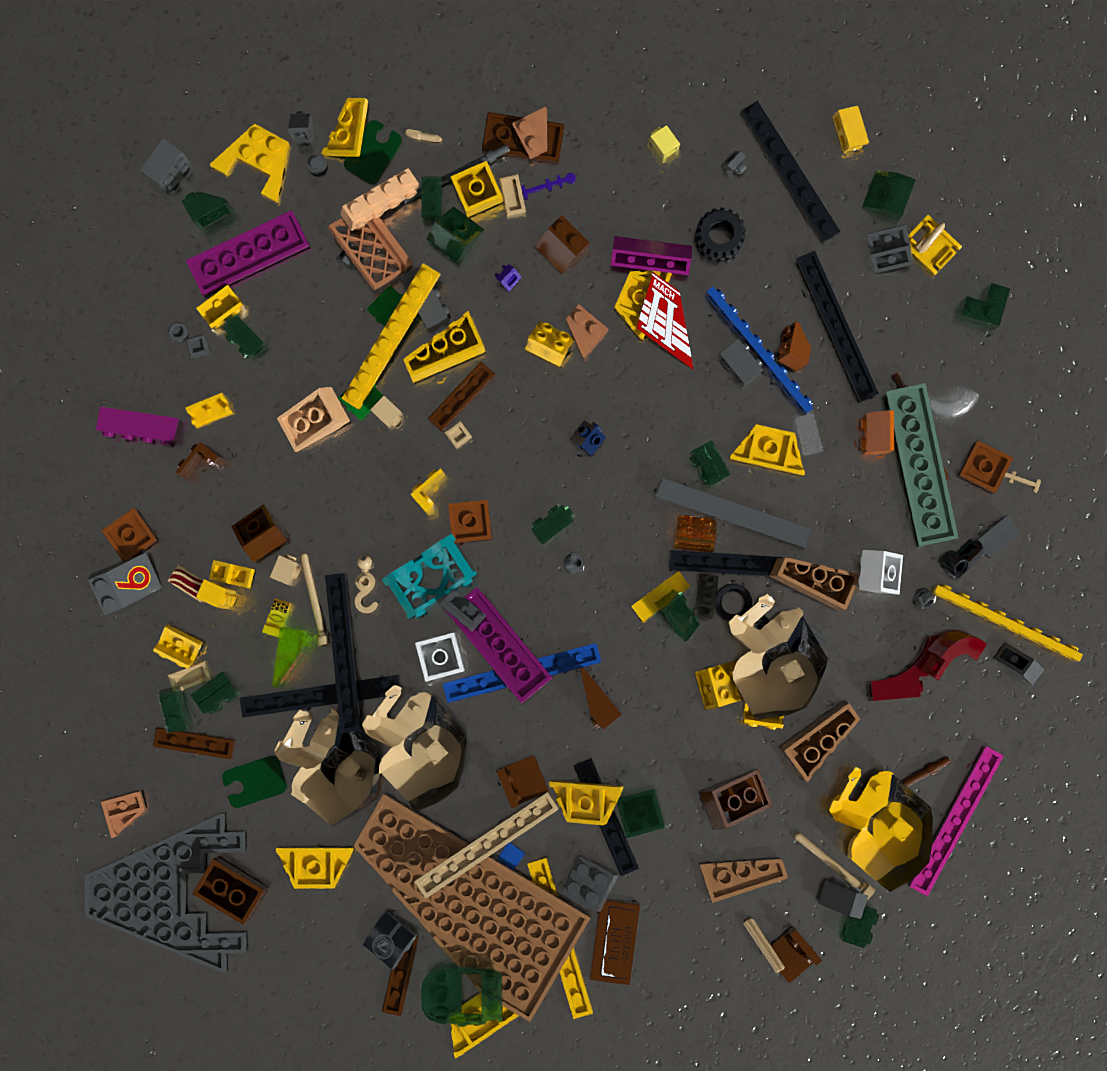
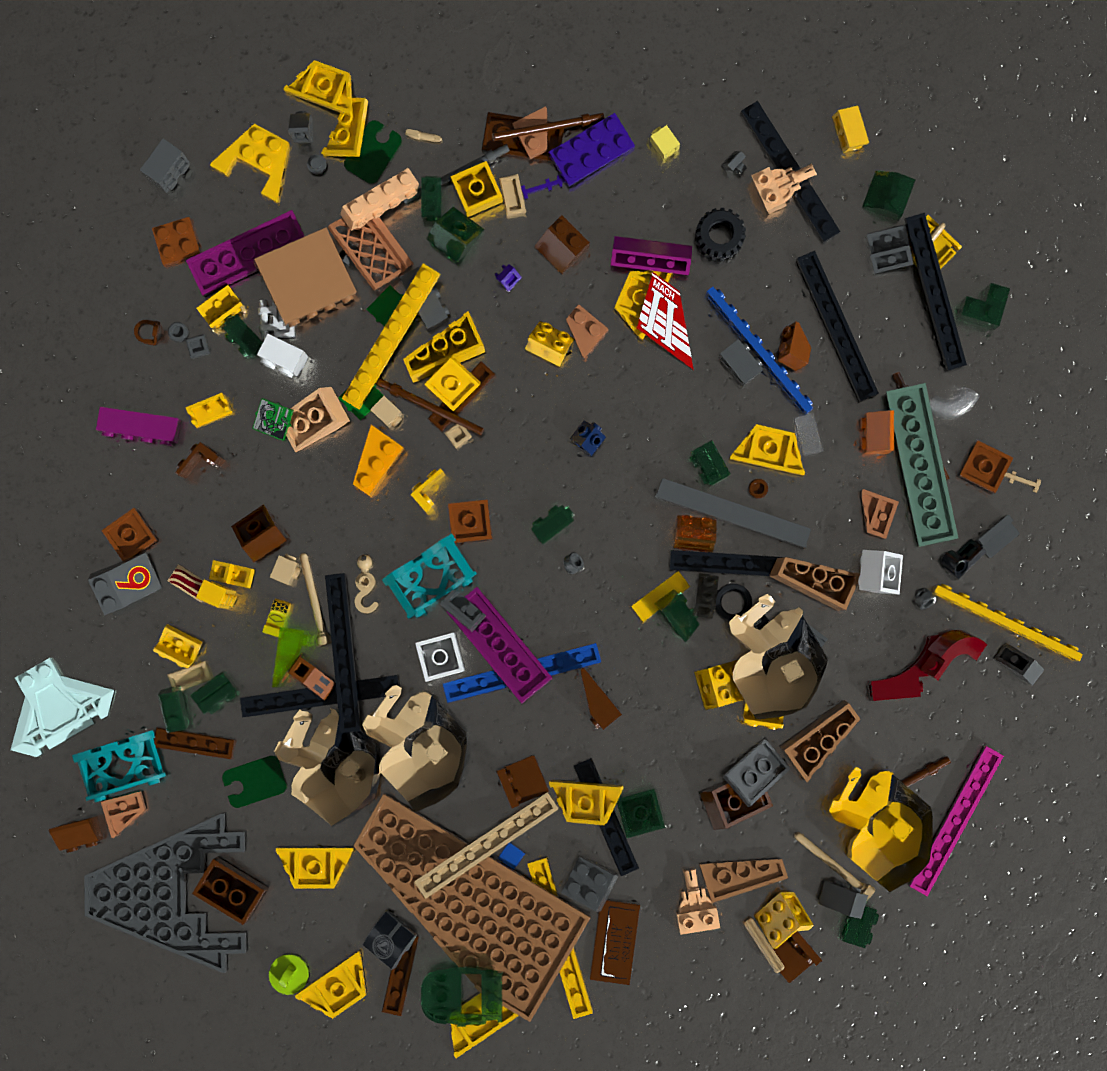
(55, 708): none -> light aqua plate
(76, 834): none -> reddish brown slope
(90, 759): none -> teal fence
(156, 324): none -> reddish brown piece
(176, 241): none -> dark orange plate
(206, 208): clear green slope -> none
(273, 419): none -> piece
(279, 330): none -> white plate
(283, 356): none -> white brick
(289, 974): none -> lime tile
(305, 277): none -> medium nougat panel
(312, 678): none -> dark orange slope
(324, 86): none -> yellow wing
(337, 988): none -> yellow wing
(376, 461): none -> light orange wedge
(397, 390): none -> reddish brown bar
(452, 383): none -> yellow tile
(583, 120): none -> reddish brown bar
(591, 149): none -> dark purple plate
(697, 911): none -> light nougat brick
(756, 772): none -> dark grey tile
(758, 488): none -> reddish brown tile
(777, 187): none -> light nougat brick
(782, 918): none -> yellow bracket
(877, 513): none -> nougat wing
(935, 291): none -> black plate

